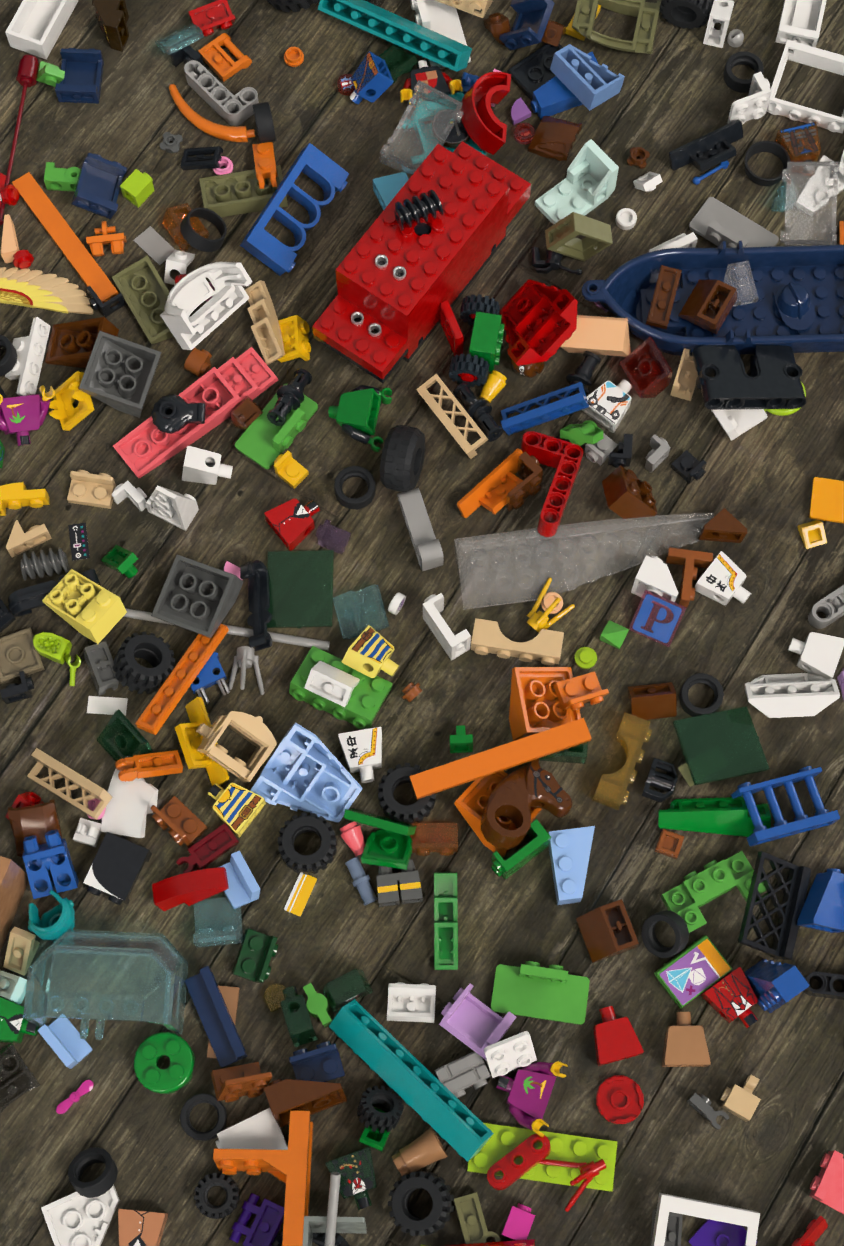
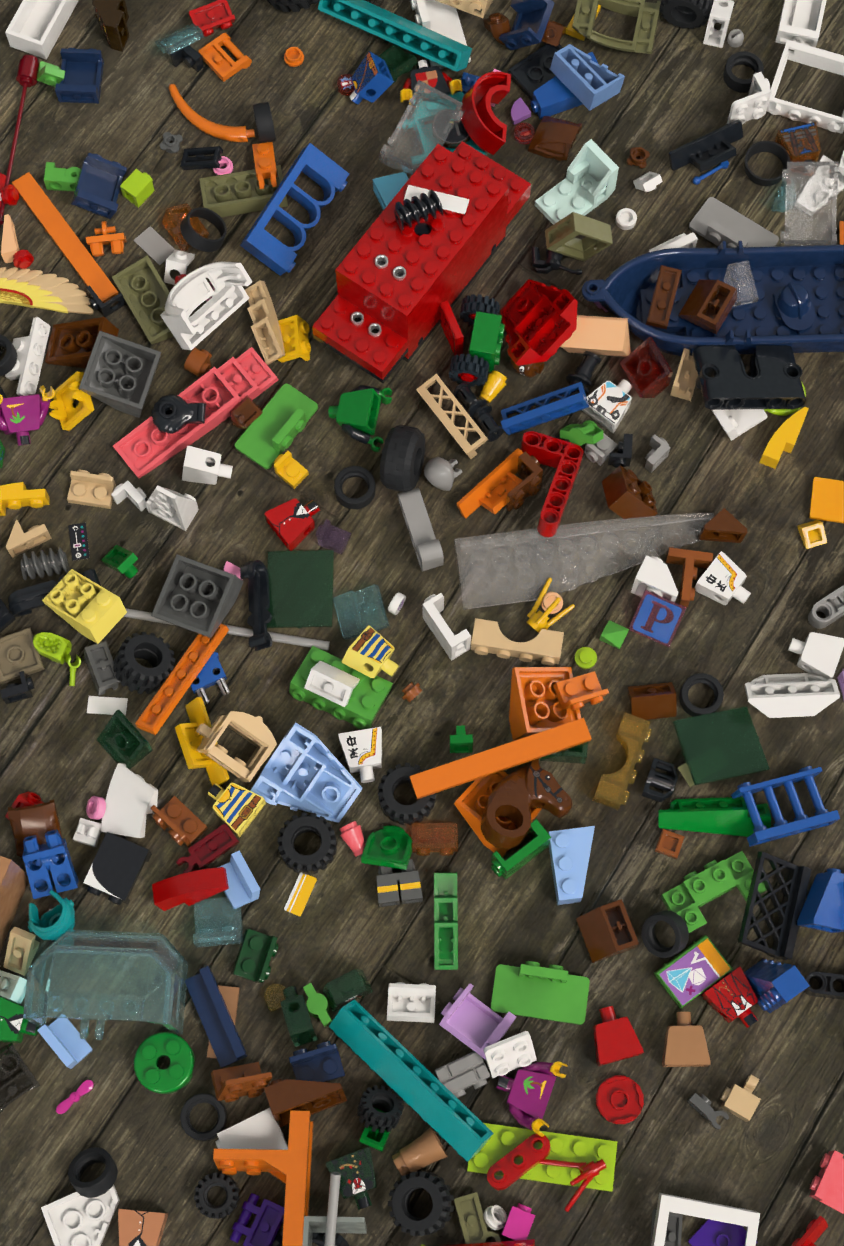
(72, 776): tan fence -> none
(149, 765): orange hinge -> none
(199, 77): light grey beam -> none
(245, 659): light grey plant -> none
(289, 397): black piece -> none
(361, 881): sand blue pin -> none
(379, 822): green tile -> none
(441, 473): none -> light grey piece
(448, 202): none -> white sticker
(495, 1217): none -> white plate
(689, 467): black bracket -> none
(783, 439): none -> yellow slope

